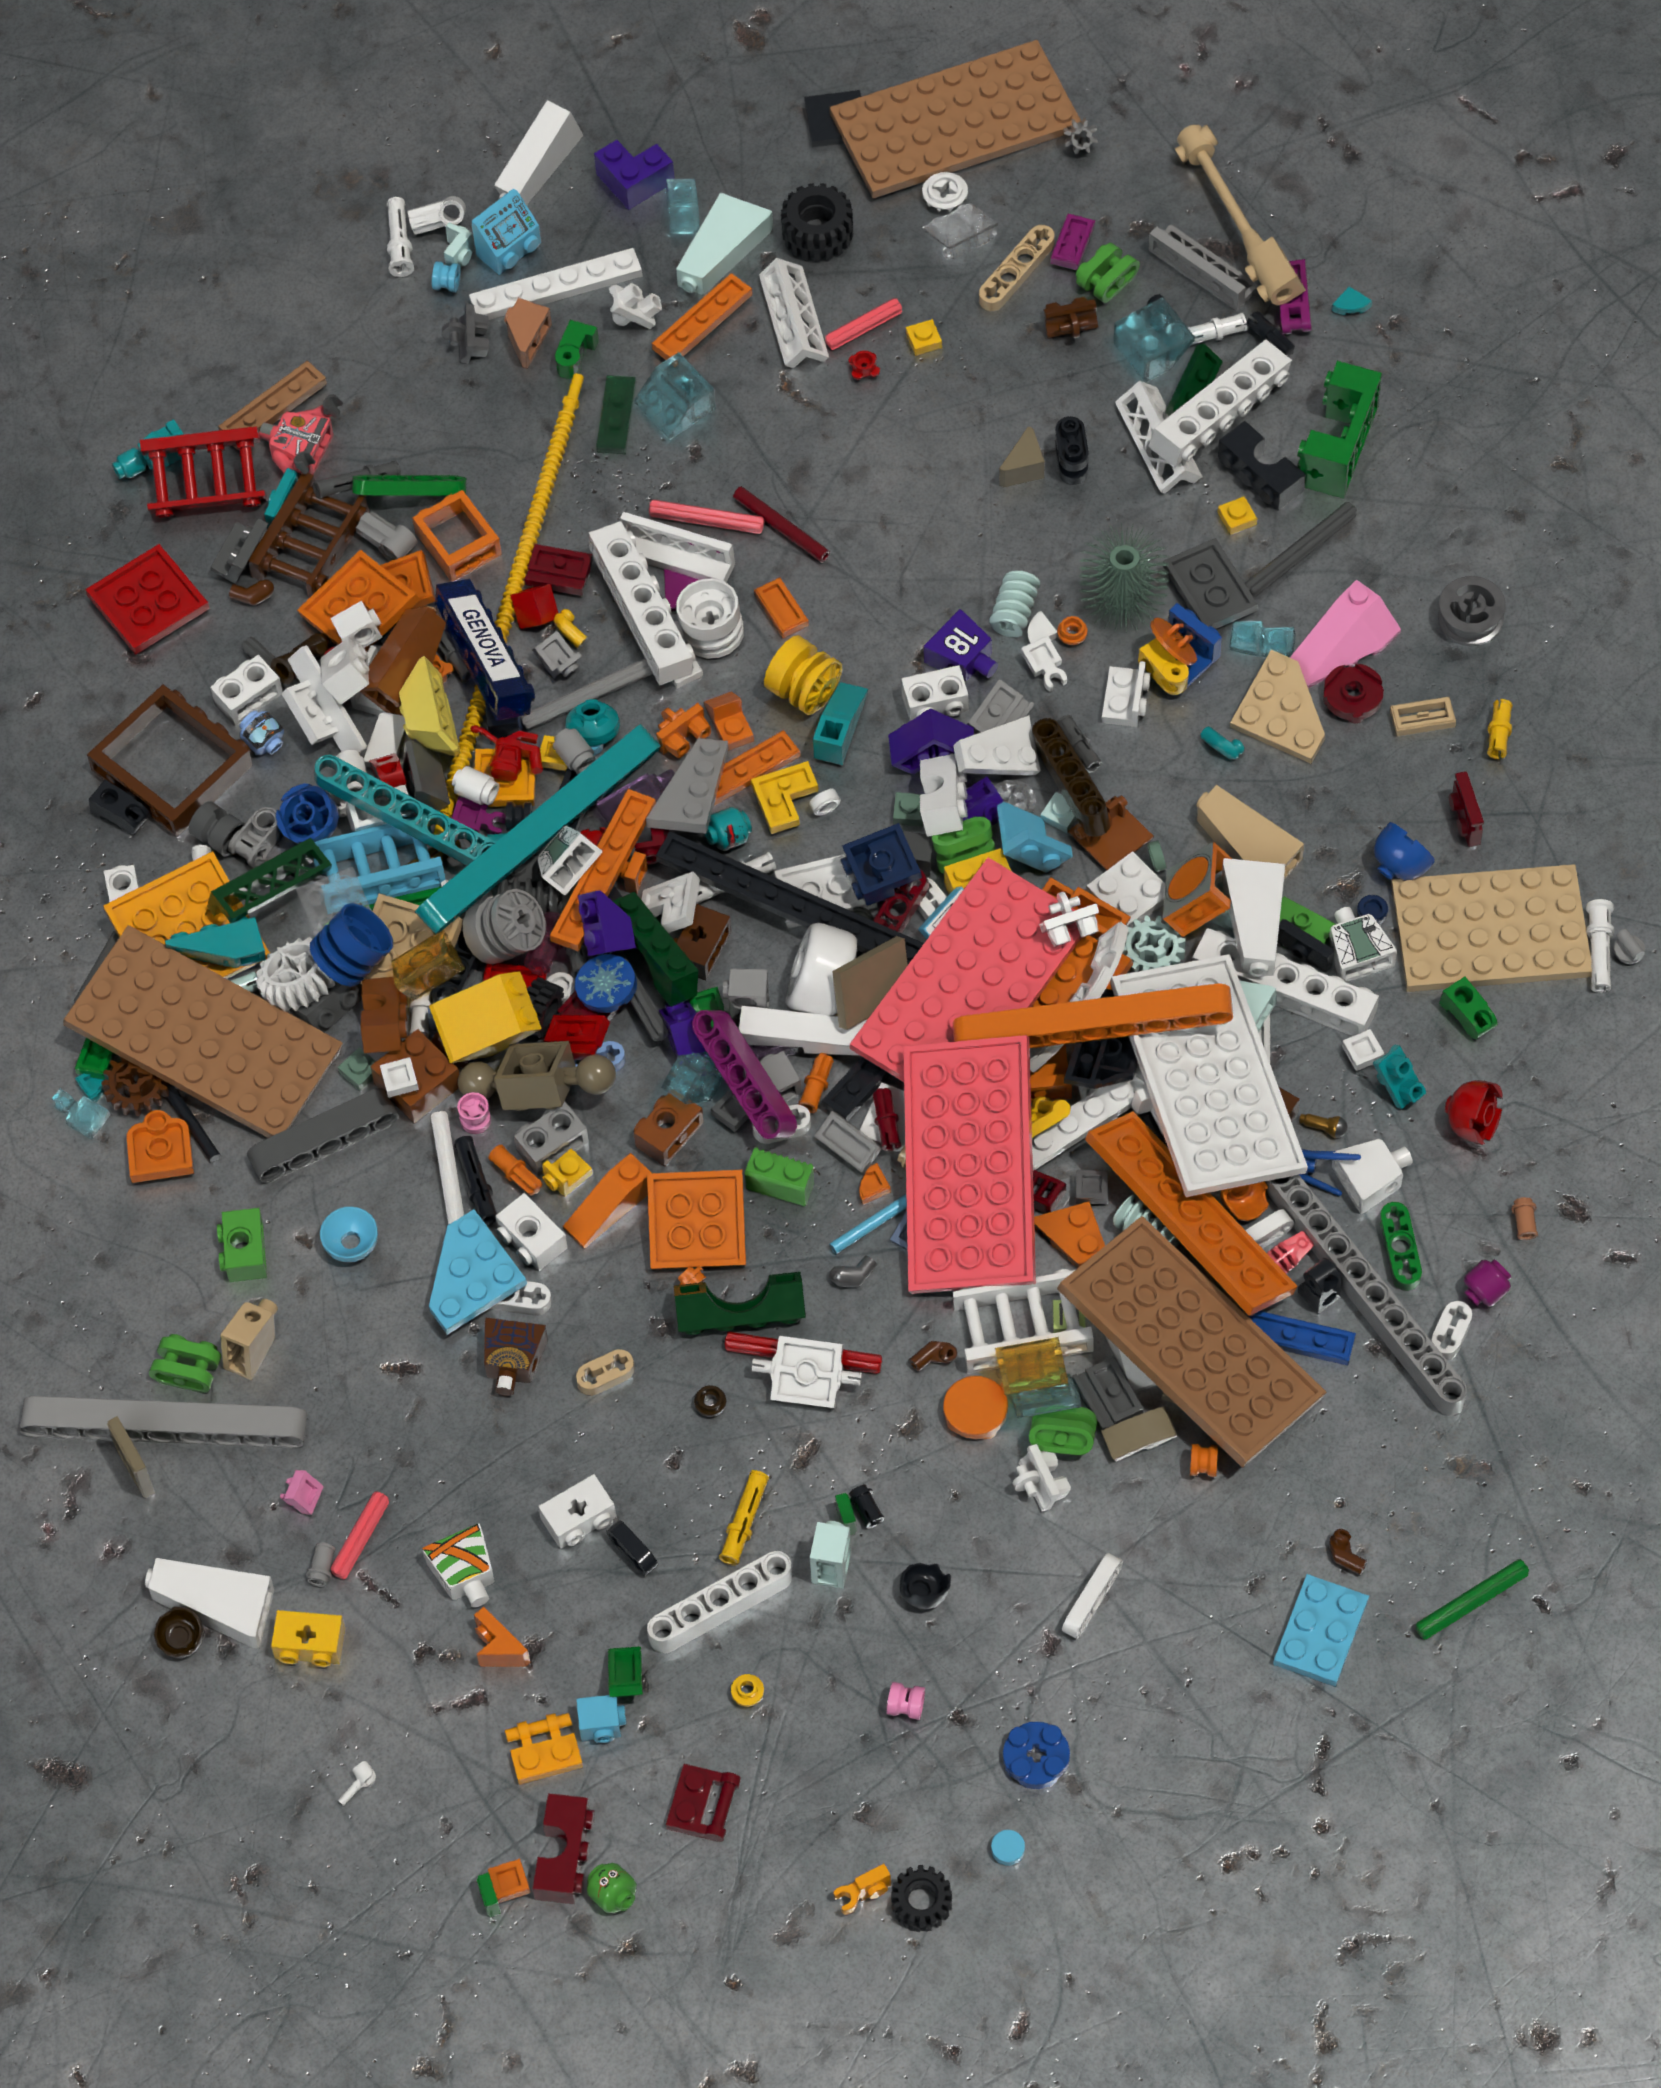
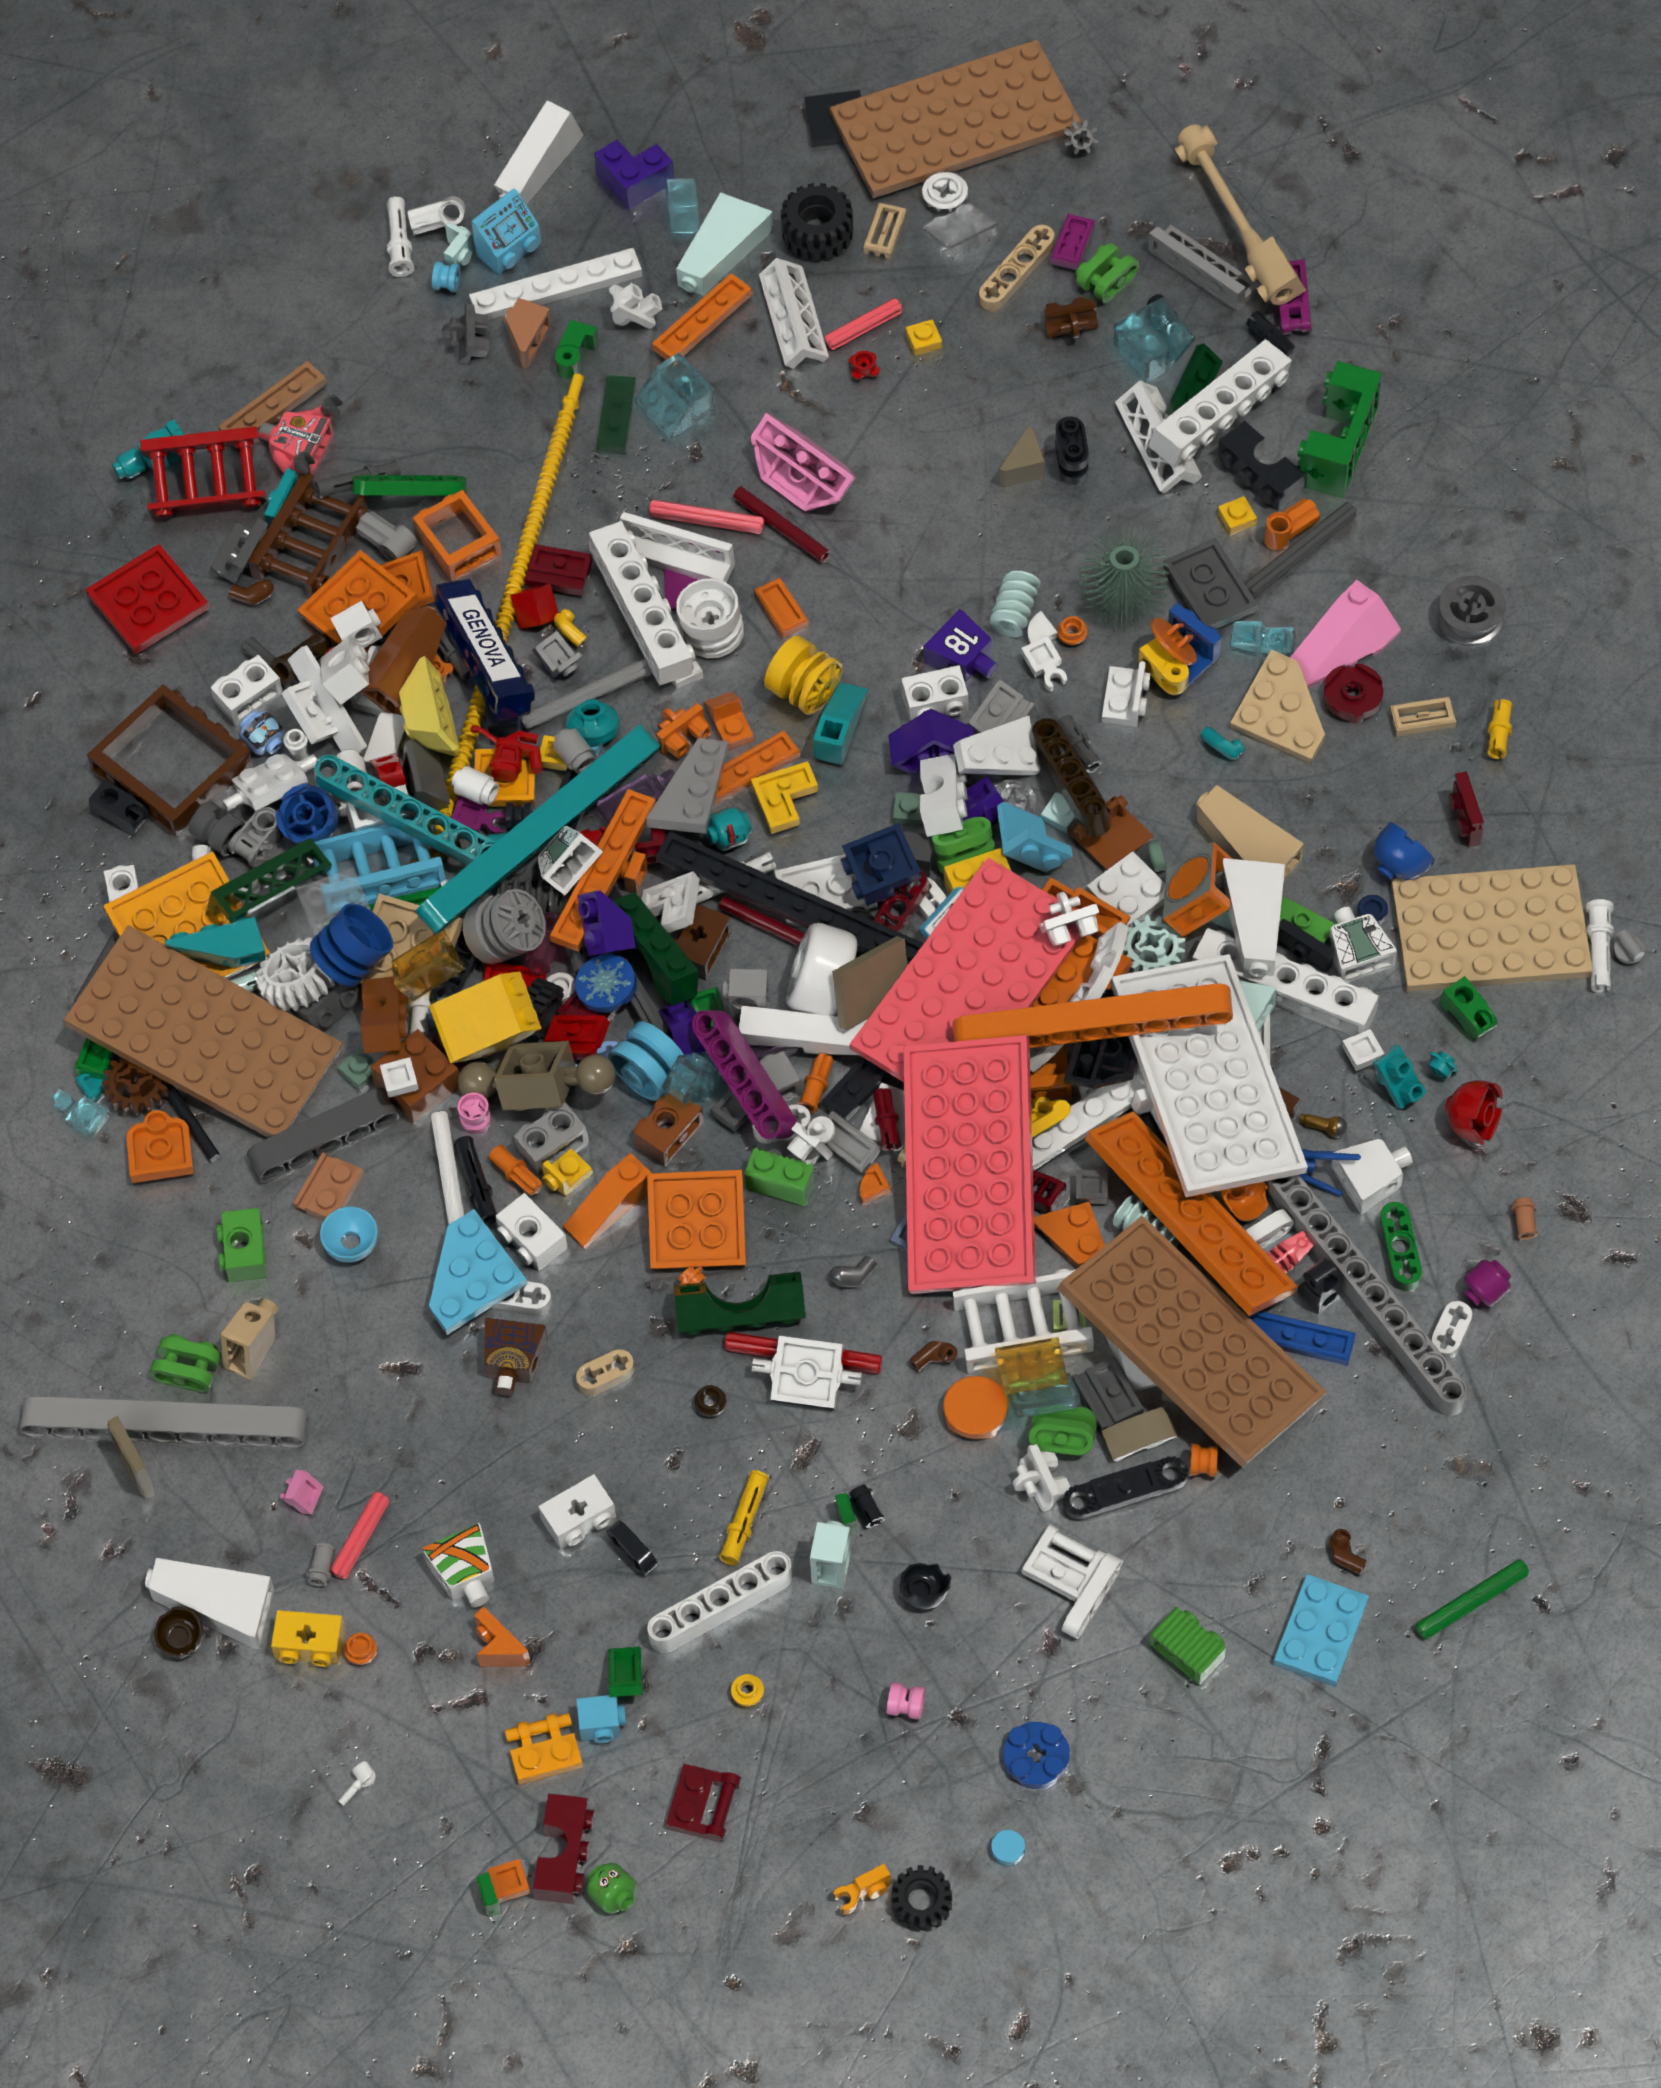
(268, 781): none -> white plate
(296, 742): none -> white pin
(328, 1186): none -> nougat plate
(360, 1648): none -> orange plate
(645, 1059): none -> medium azure wheel
(761, 920): none -> dark red piece
(798, 466): none -> bright pink wedge
(810, 1143): none -> white hips
(824, 802): white tile -> none
(869, 1224): medium azure bar -> none
(879, 248): none -> tan tile
(1057, 1570): none -> white plate
(1125, 1487): none -> black plate
(1188, 1644): none -> bright green brick
(1218, 328): white pin -> none
(1289, 524): none -> orange piece
(1351, 302): teal tile -> none
(1442, 1064): none -> teal plate

